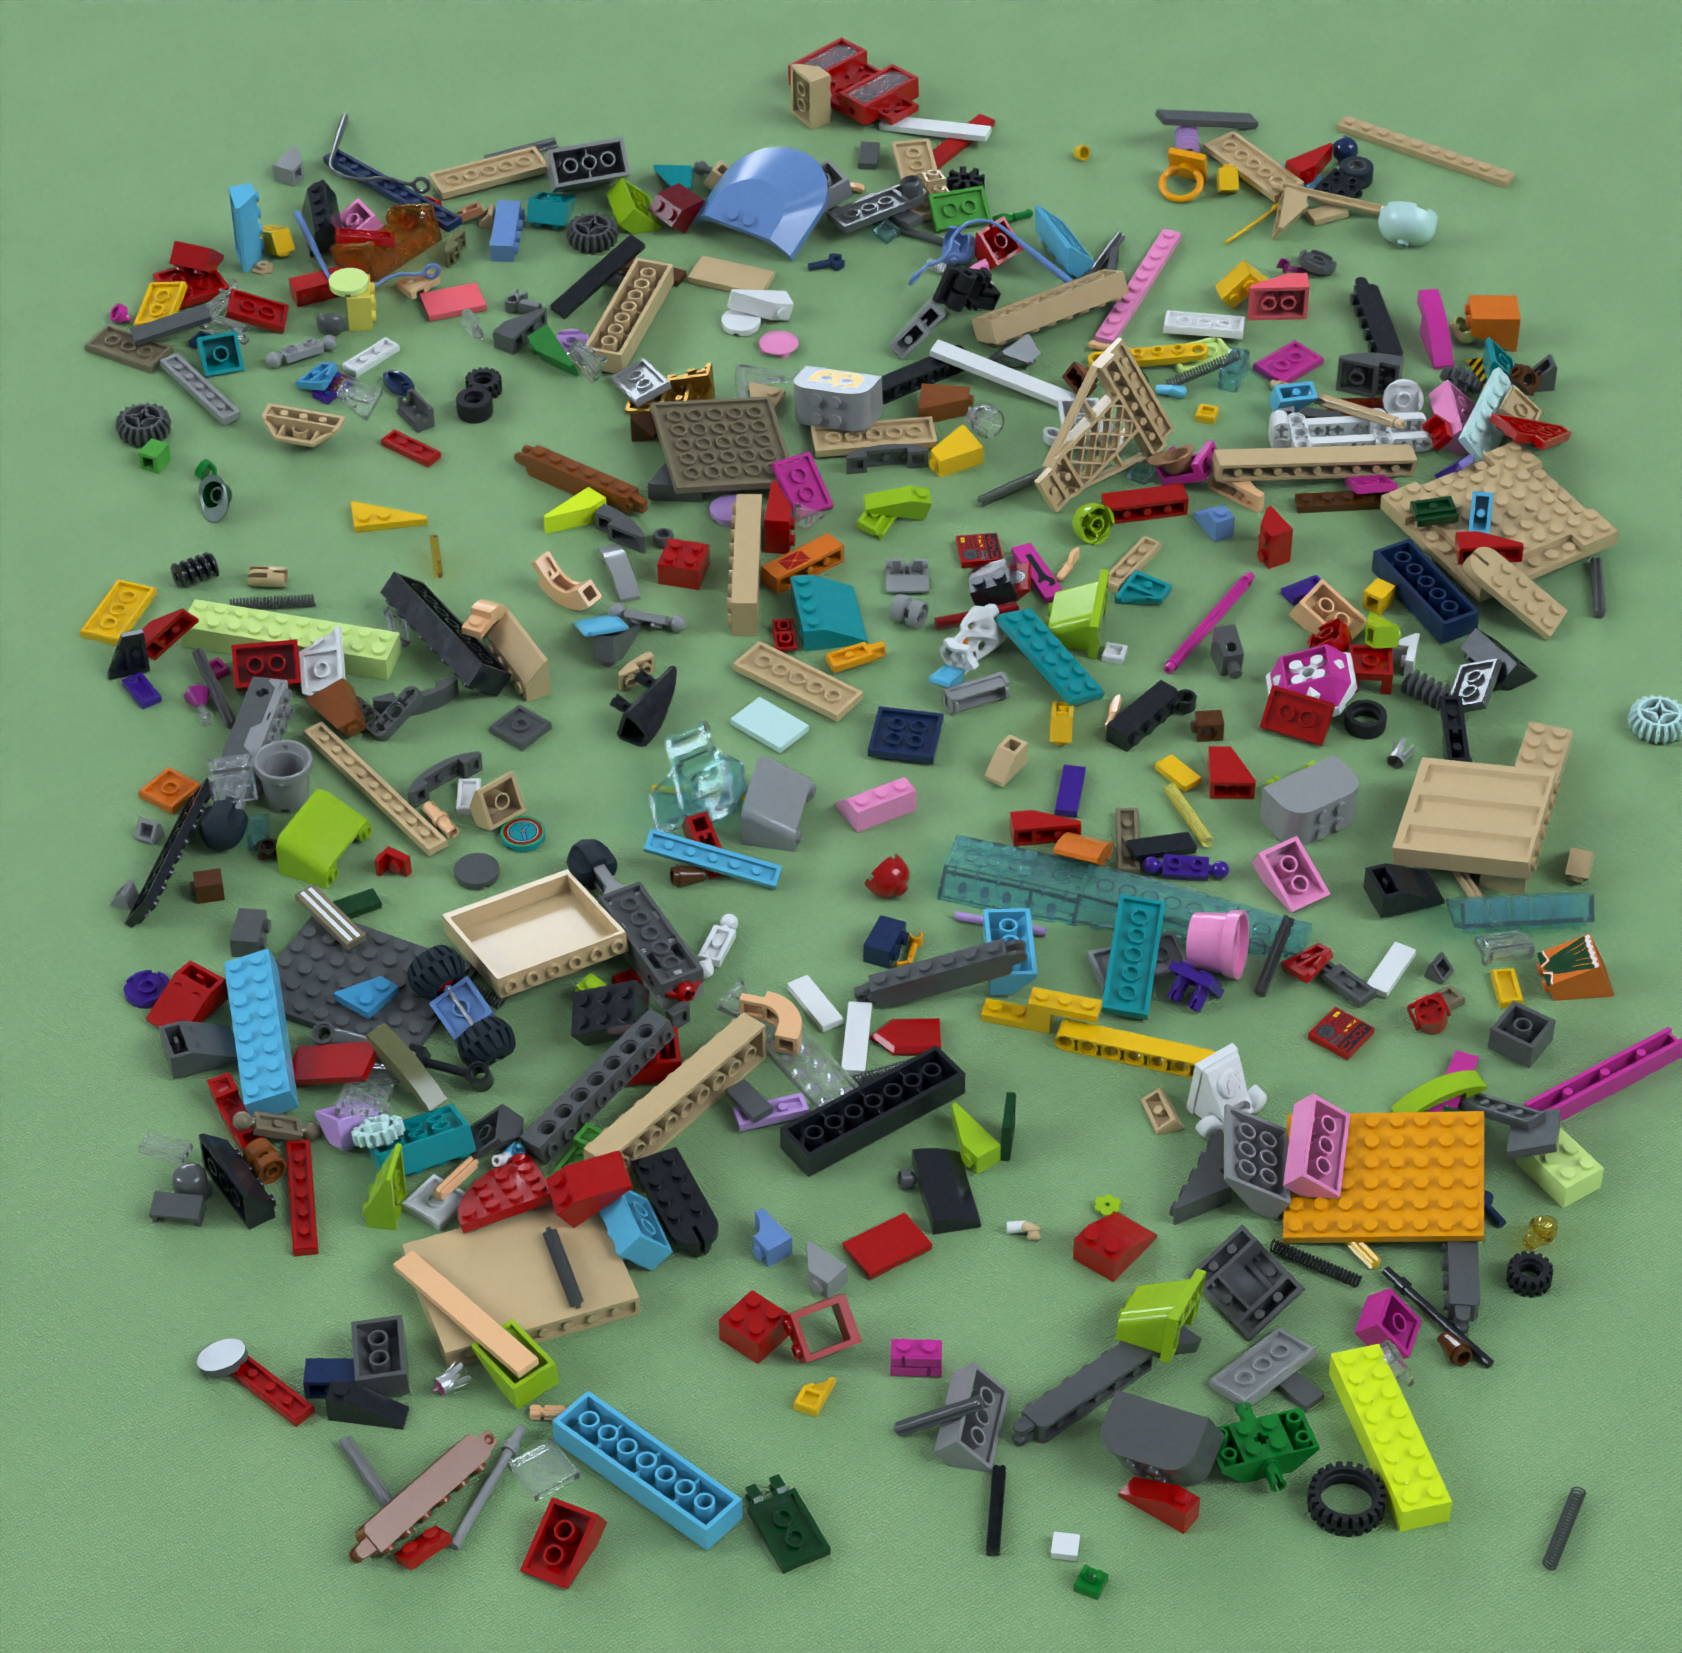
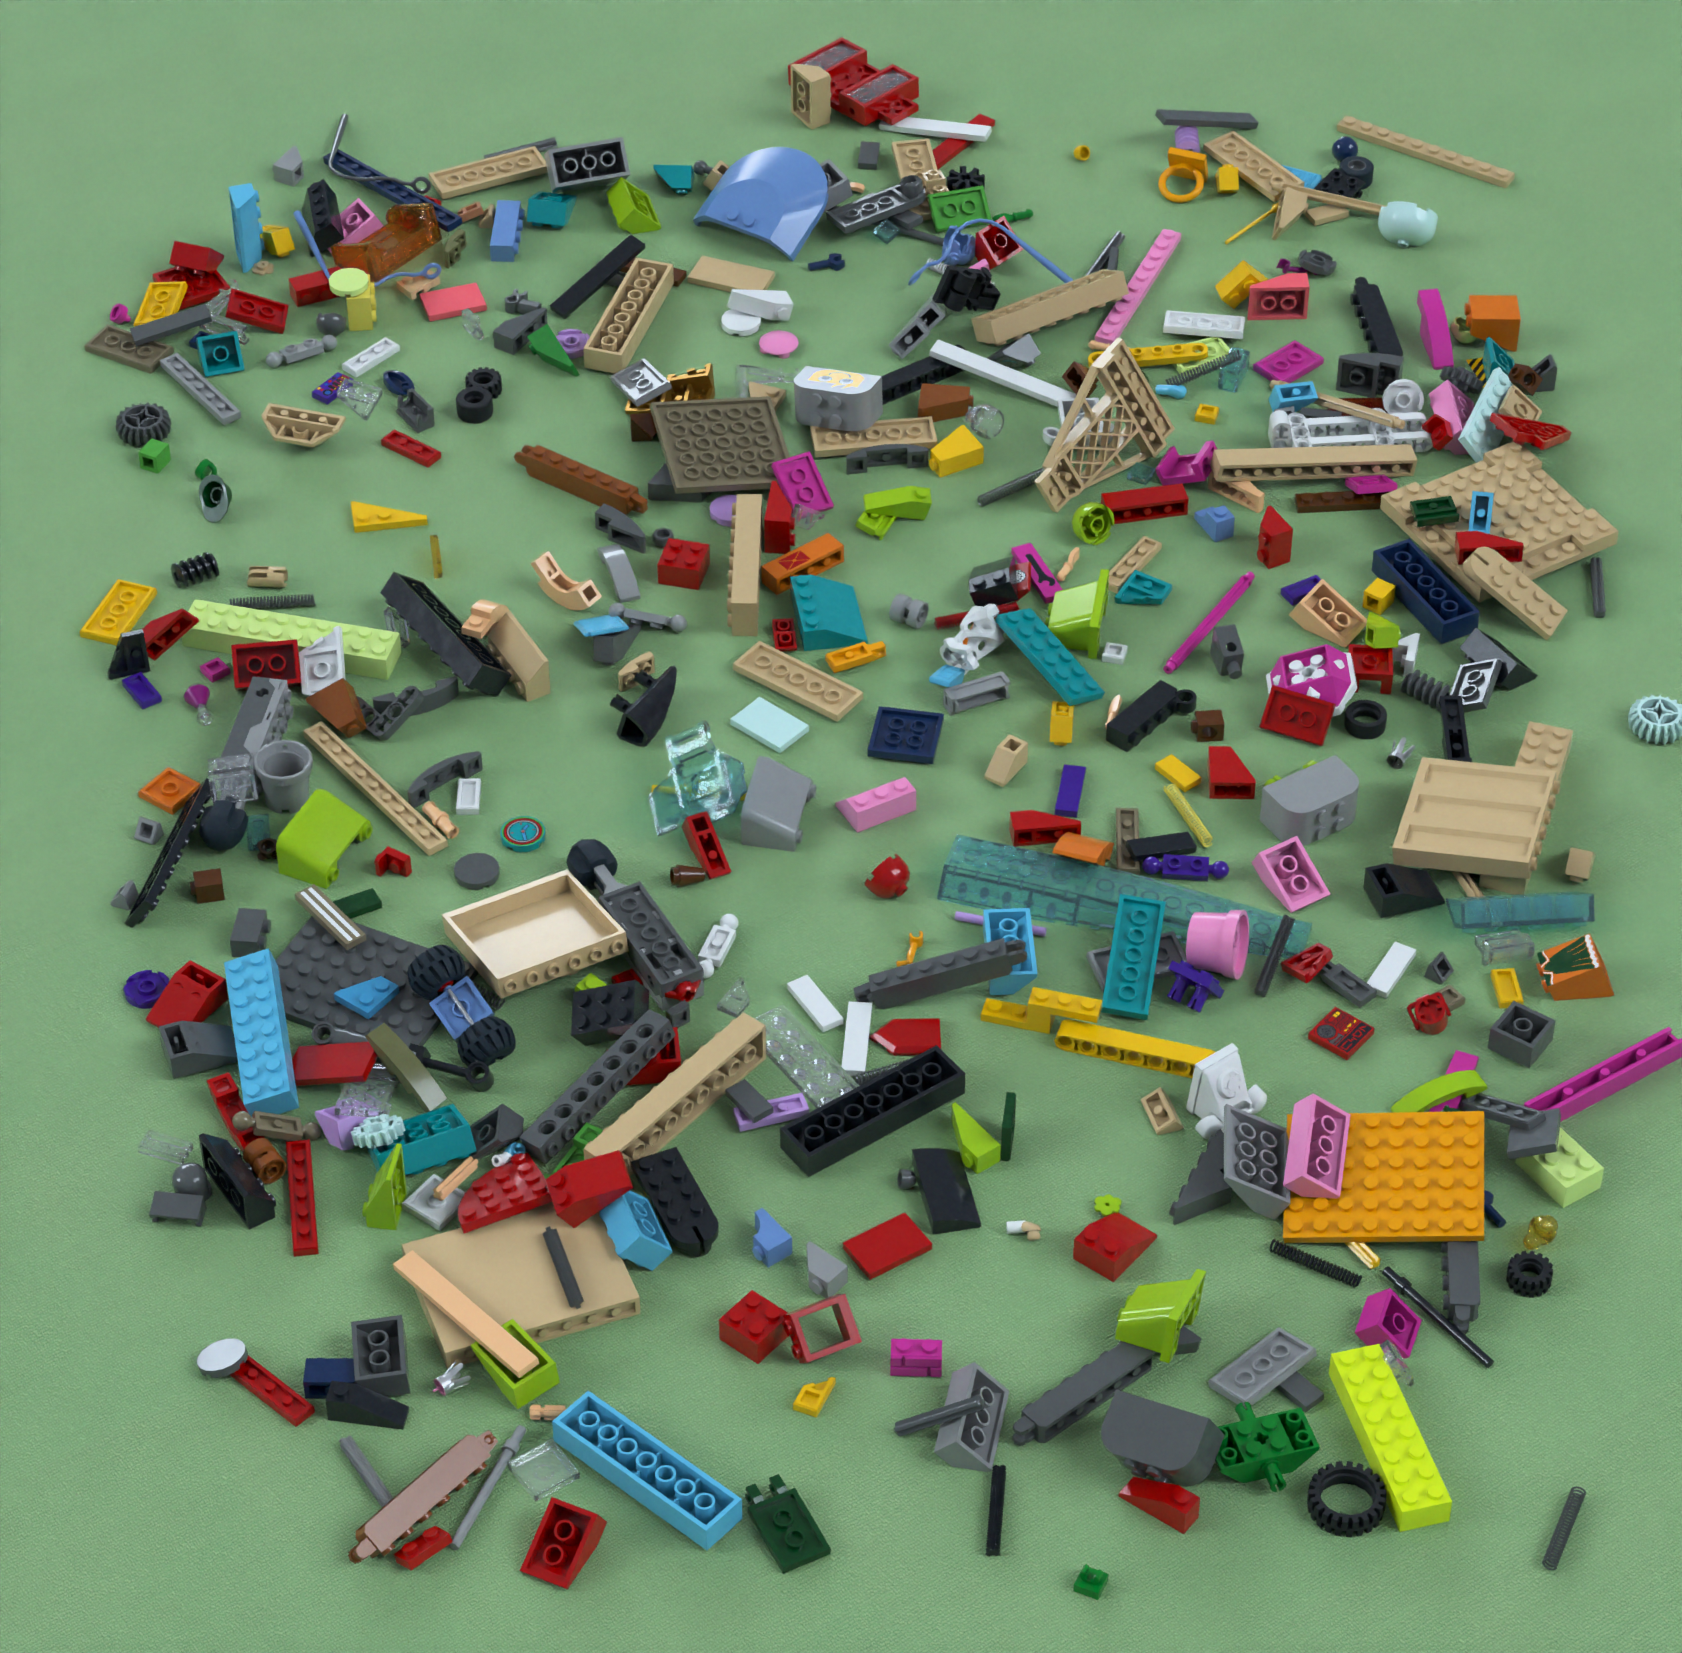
(214, 687): dark grey axle -> none
(318, 377): dark azure wing -> none
(353, 236): red tile -> none
(497, 802): tan slope -> none
(520, 727): dark grey tile -> none
(574, 512): neon yellow slope -> none
(586, 360): clear wing -> none
(592, 233): dark grey gear -> none
(677, 207): dark red slope -> none
(712, 858): medium azure plate -> none
(781, 1014): light nougat arch -> none
(885, 942): dark blue brick -> none
(907, 577): light grey hinge -> none
(978, 549): tile -> none
(1062, 243): medium azure slope -> none
(1065, 1546): white tile -> none
(1174, 461): medium nougat piece -> none
(1247, 1282): dark grey slope -> none
(1310, 164): red slope -> none
(1333, 633): red cylinder -> none
(1455, 1349): reddish brown cone -> none
(1456, 466): tile -> none

